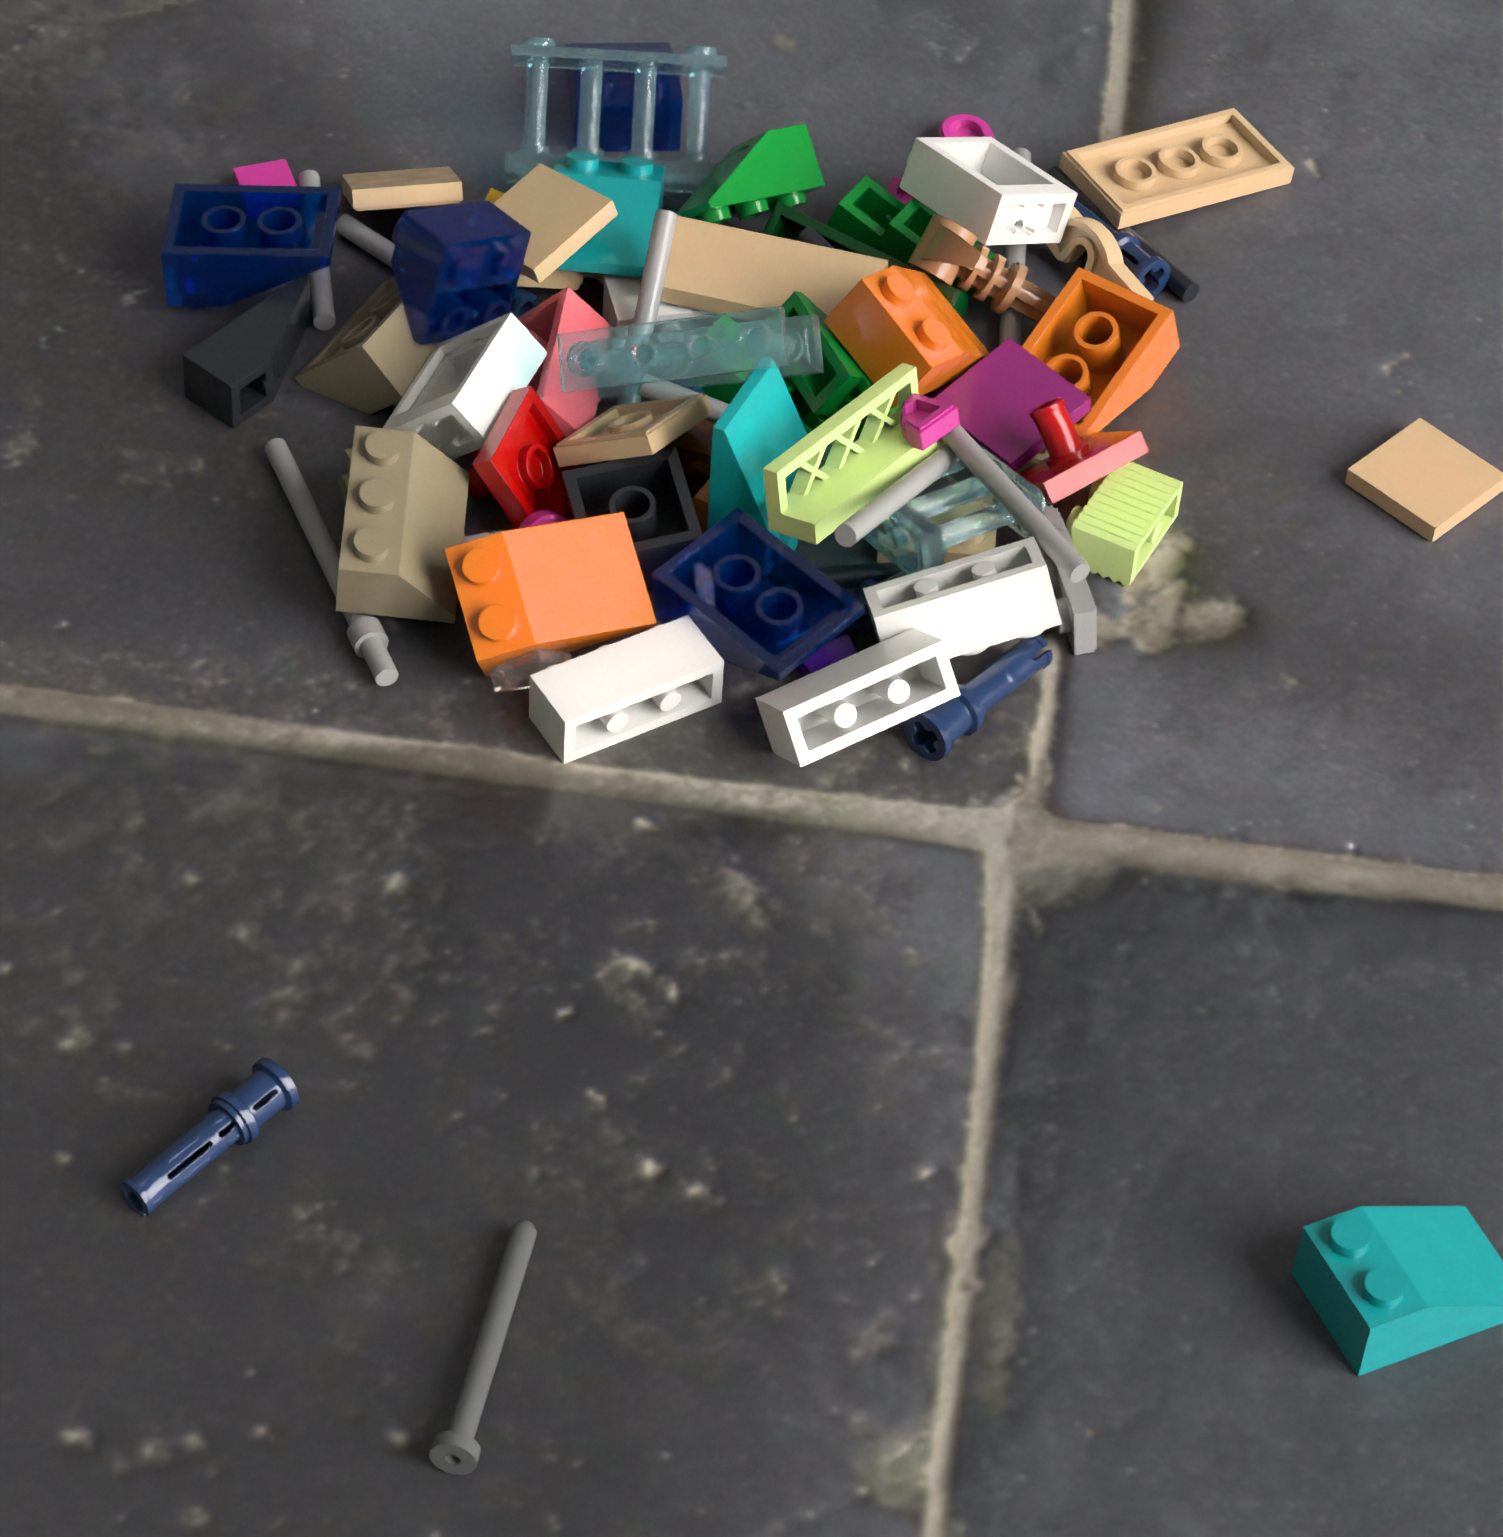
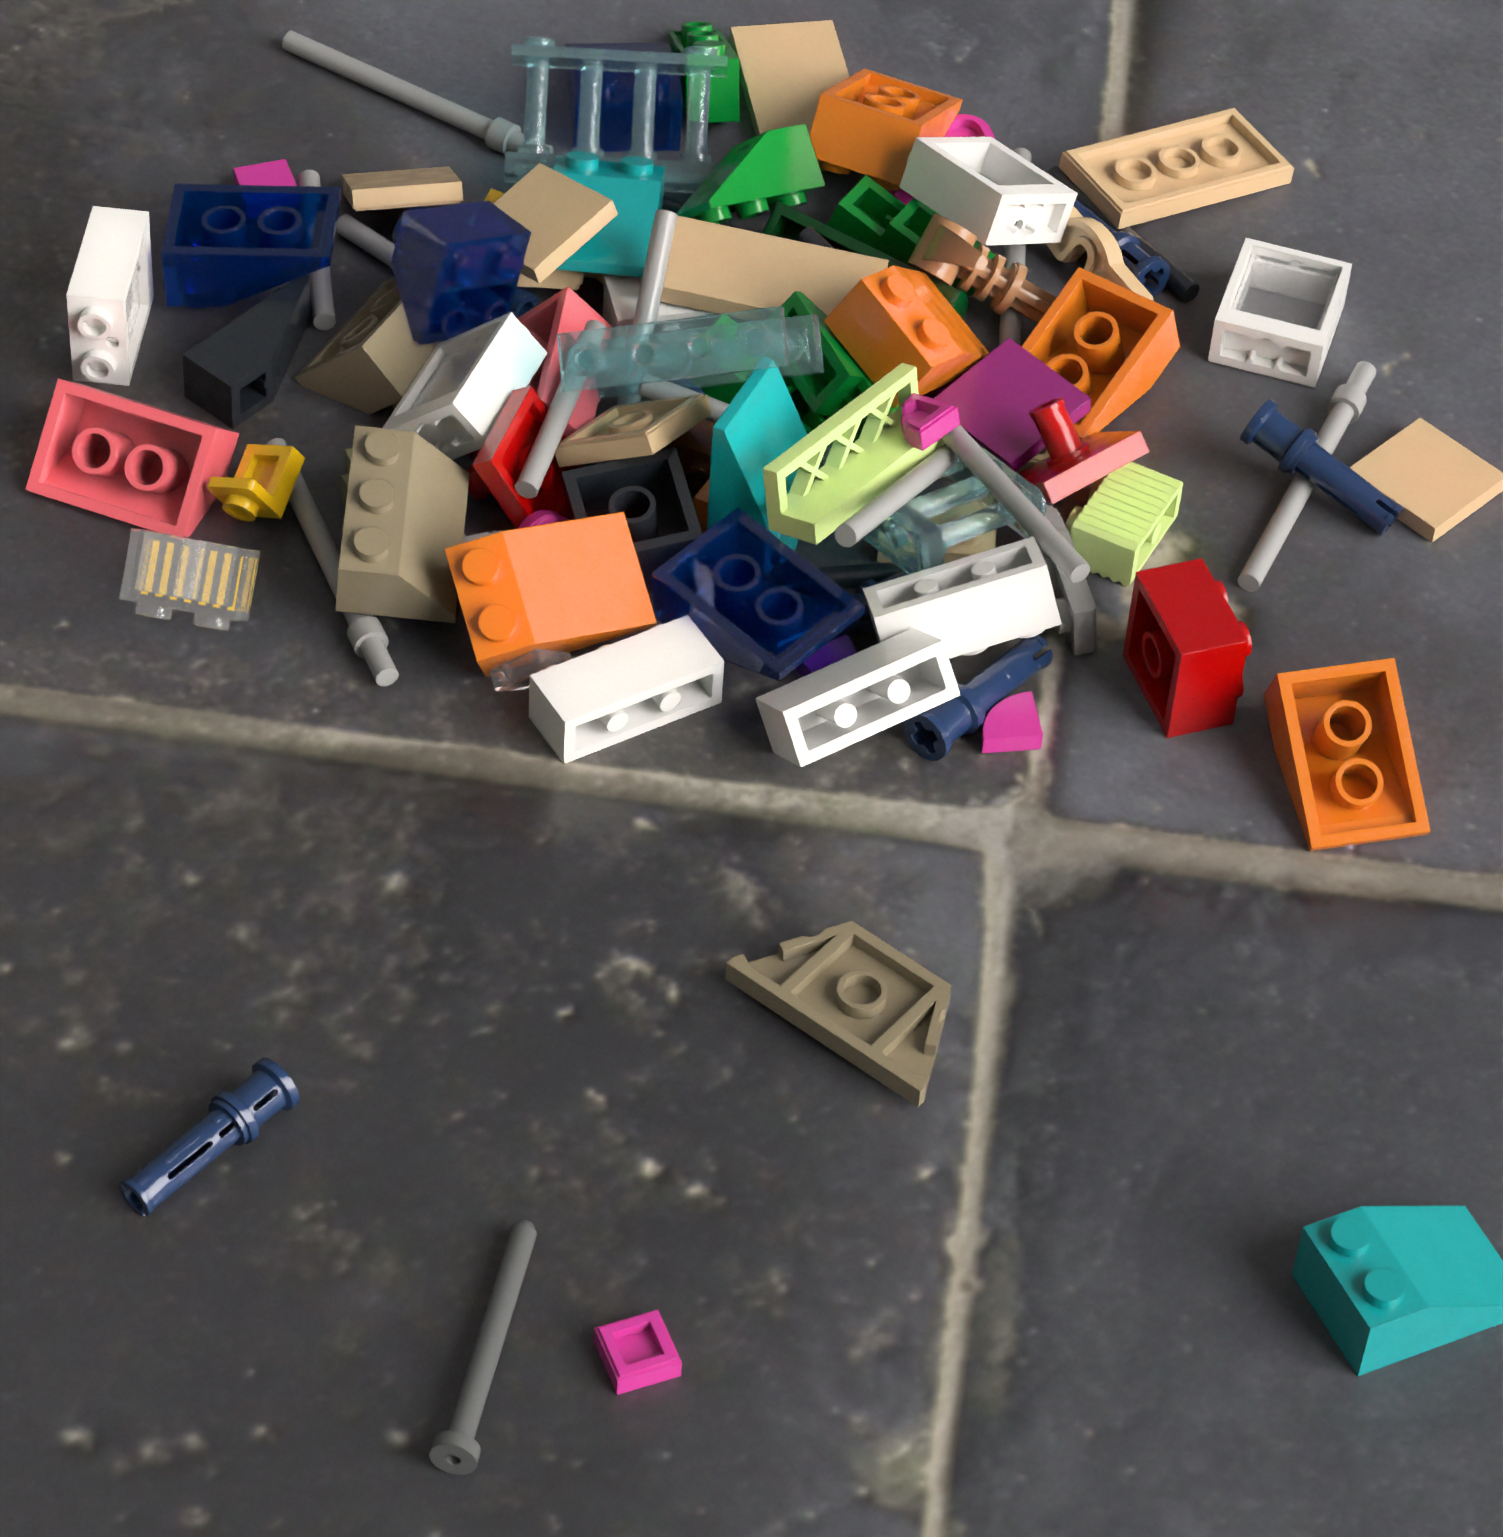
(110, 295): none -> white window
(129, 459): none -> coral slope
(189, 576): none -> clear brick
(260, 483): none -> yellow bracket
(497, 133): none -> light grey bar
(549, 436): none -> light grey bar
(637, 1352): none -> dark pink tile
(723, 91): none -> green slope
(786, 70): none -> tan tile
(856, 1001): none -> dark tan wing
(873, 123): none -> orange slope
(1012, 725): none -> dark pink tile
(1186, 647): none -> red brick
(1279, 312): none -> white window
(1300, 452): none -> dark blue pin
(1343, 410): none -> light grey bar
(1347, 753): none -> orange slope

